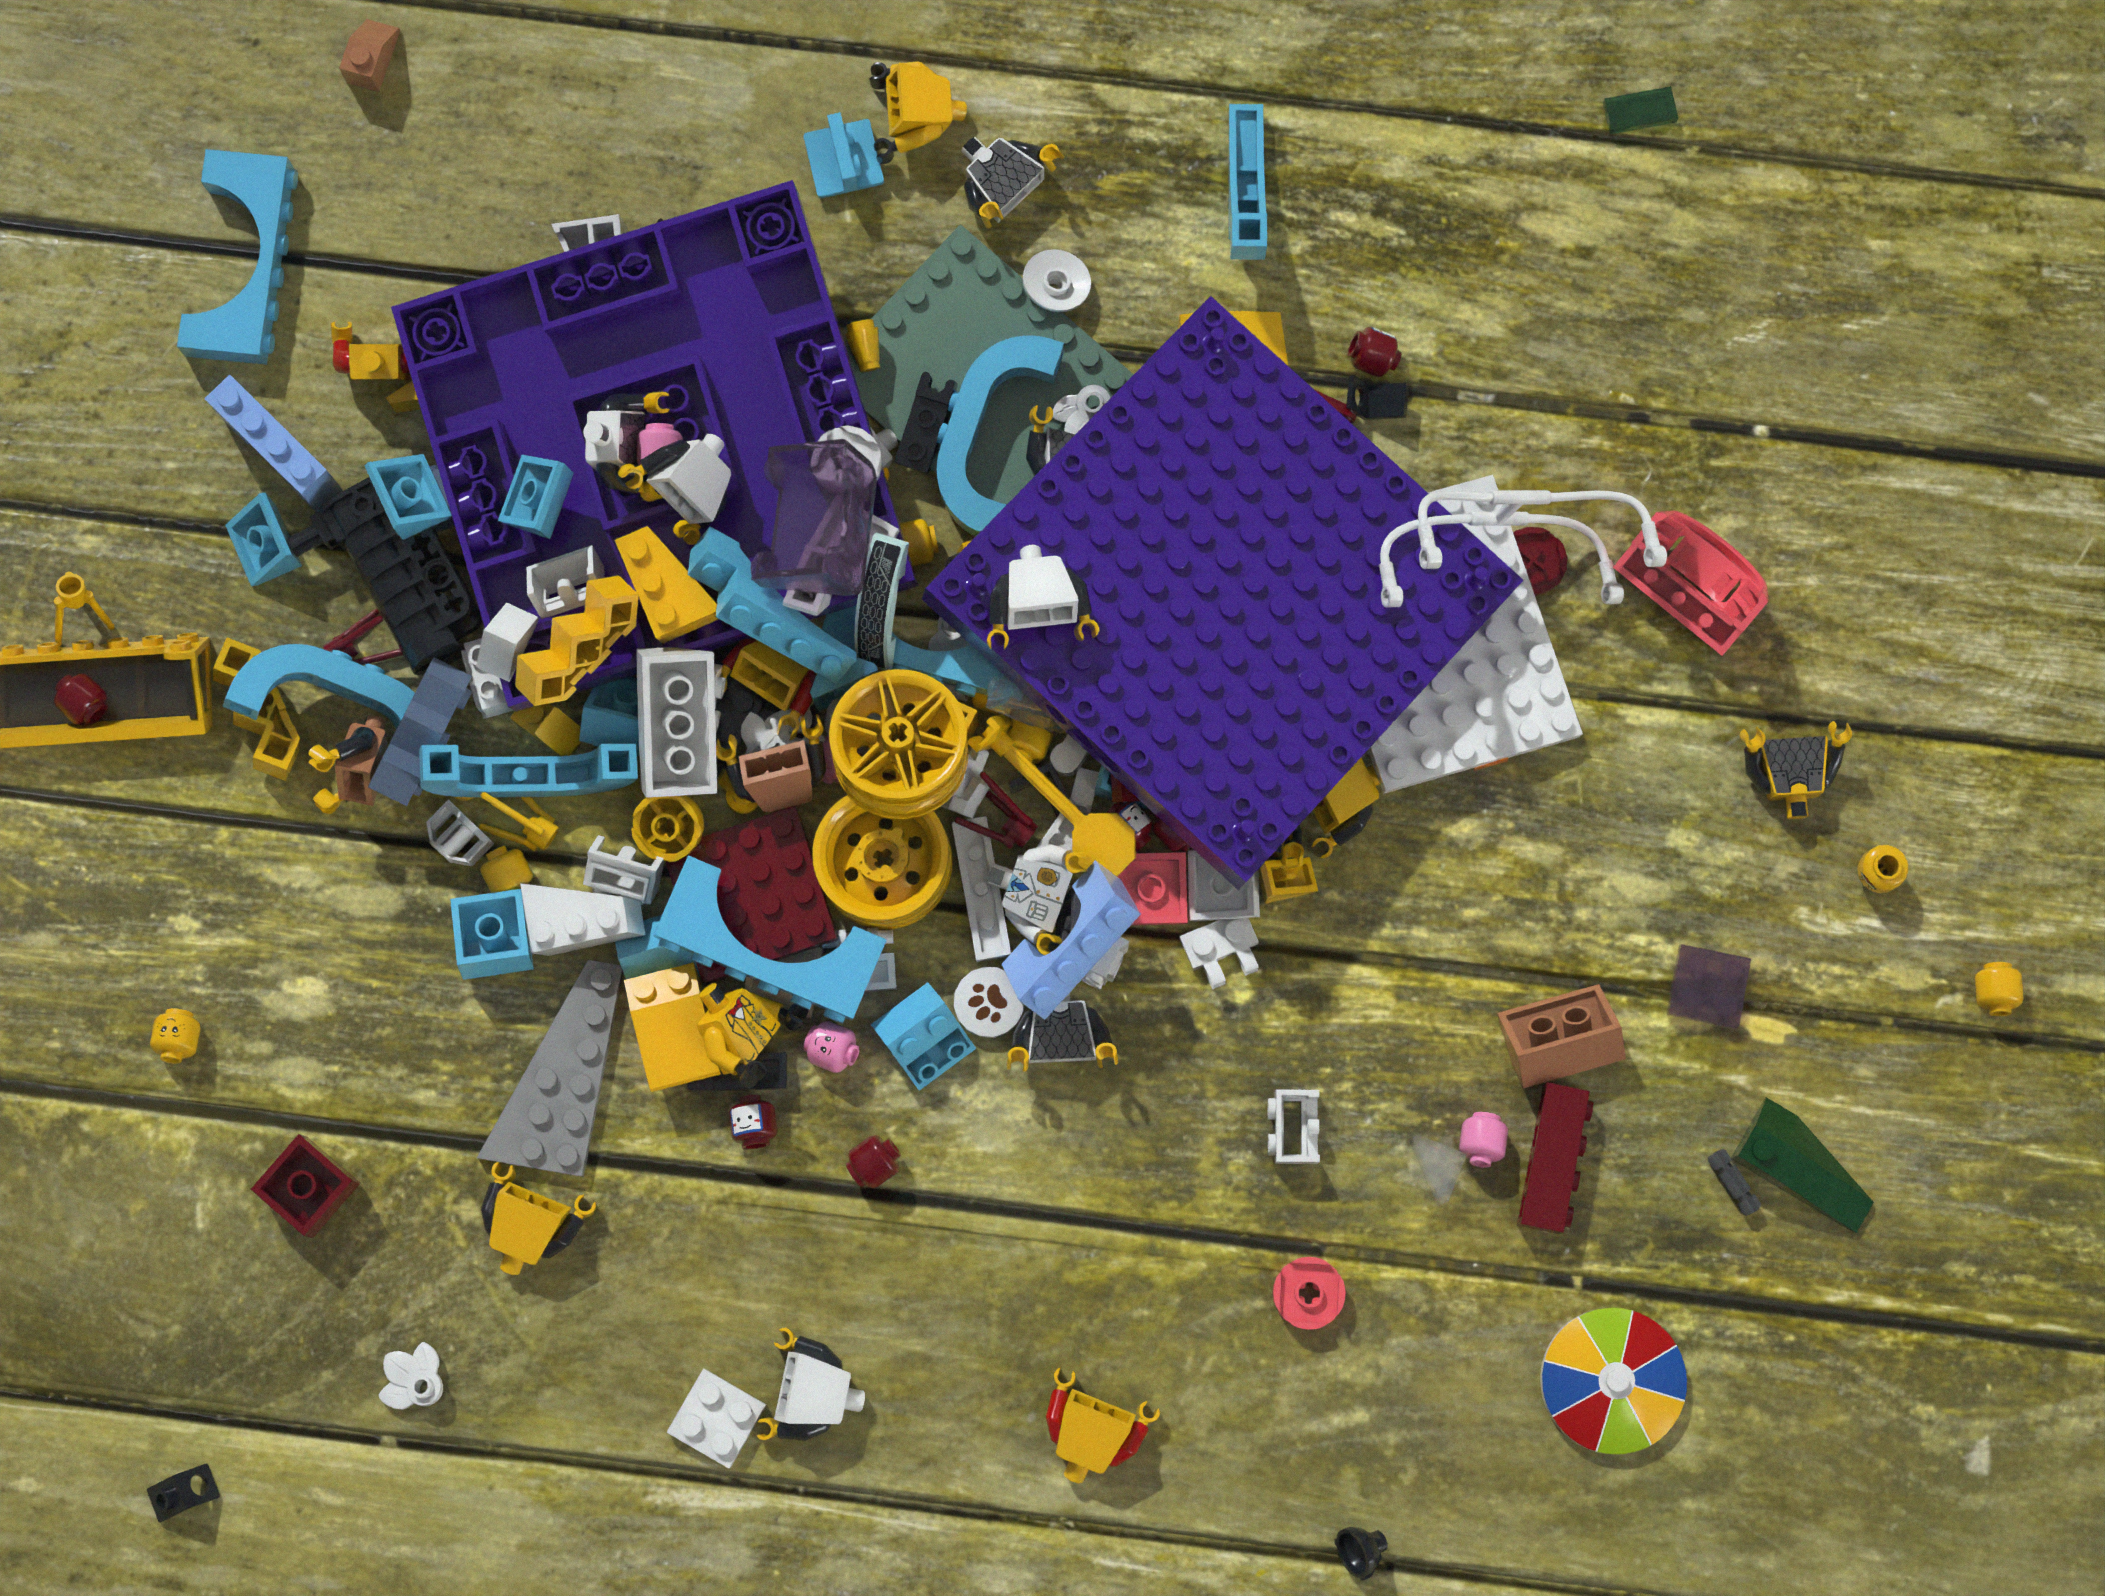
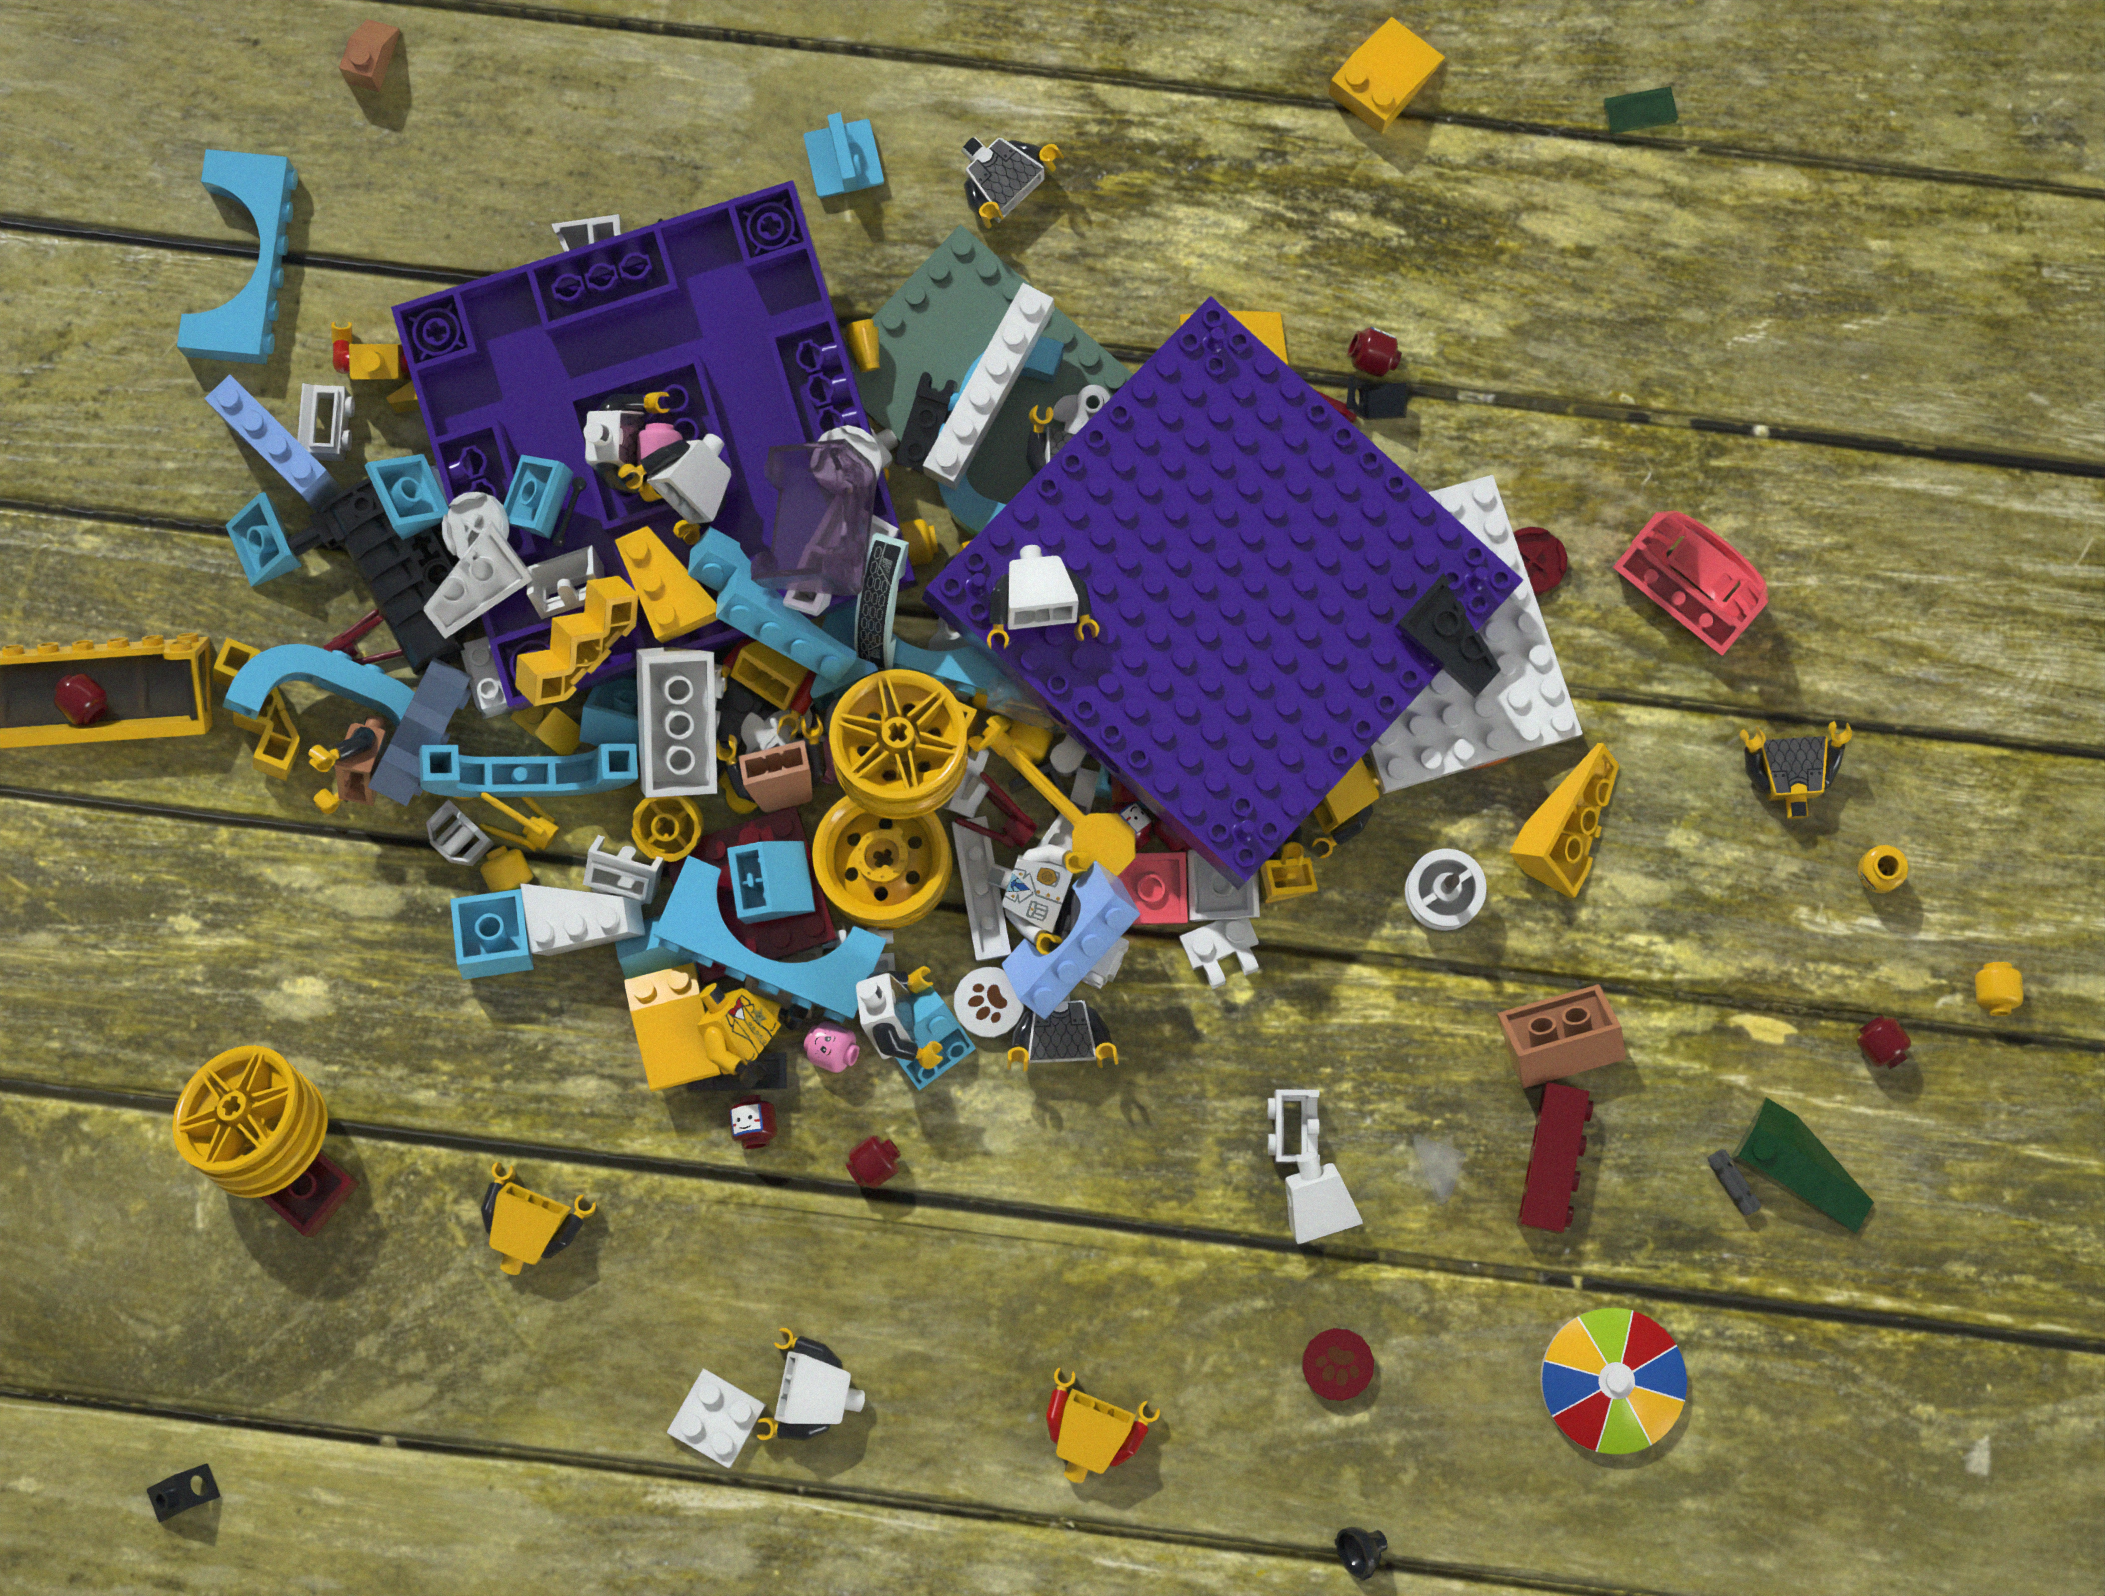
(73, 595): yellow plant -> none
(175, 1035): yellow head -> none
(251, 1105): none -> yellow wheel
(340, 435): none -> white window
(406, 1376): white plate -> none
(469, 517): none -> white tile
(477, 582): none -> white wing
(504, 640): white slope -> none
(557, 1099): light grey wing -> none
(579, 485): none -> black hinge
(770, 880): none -> medium azure slope
(888, 1015): none -> torso
(916, 104): yellow torso -> none
(989, 386): none -> white brick
(1060, 269): white dish -> none
(1246, 183): medium azure arch -> none
(1293, 1307): coral plate -> none
(1318, 1200): none -> white torso
(1338, 1364): none -> dark red tile
(1384, 74): none -> yellow slope
(1445, 635): none -> black wing
(1445, 889): none -> white wheel
(1483, 1139): bright pink head -> none
(1511, 500): white bar -> none
(1560, 833): none -> yellow wedge
(1708, 986): plate -> none
(1884, 1042): none -> dark red head

